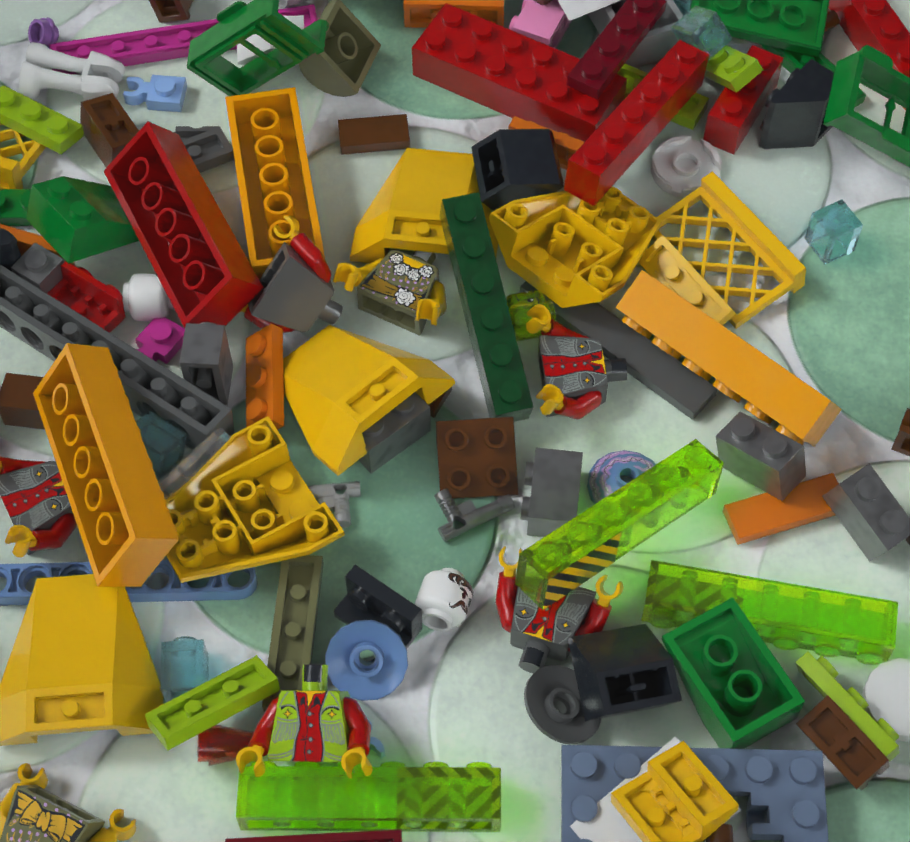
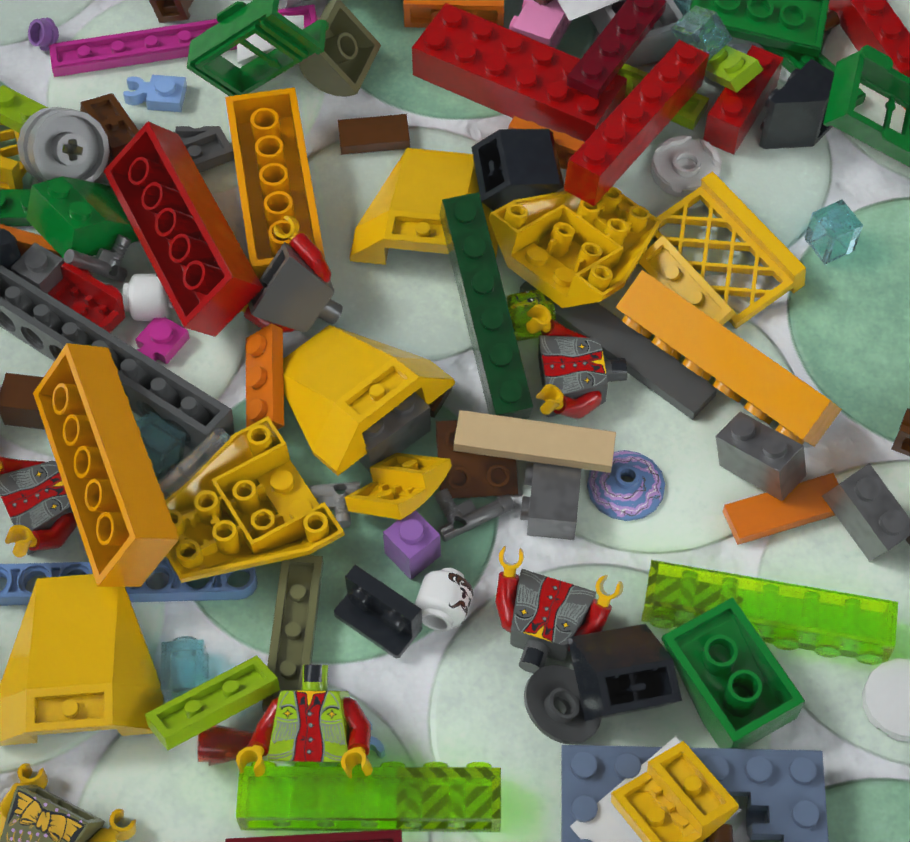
(43, 140): none -> light grey wheel
(98, 73): white piece -> none
(103, 261): none -> flat silver hose
(207, 359): flat silver brick -> none
(366, 678): medium blue dish -> none
(398, 288): torso -> none
(399, 485): none -> yellow slope
(412, 544): none -> medium lavender brick
(534, 441): none -> tan tile
(617, 524): clear neon green brick -> none
(822, 678): lime plate -> none
(843, 743): reddish brown hinge -> none

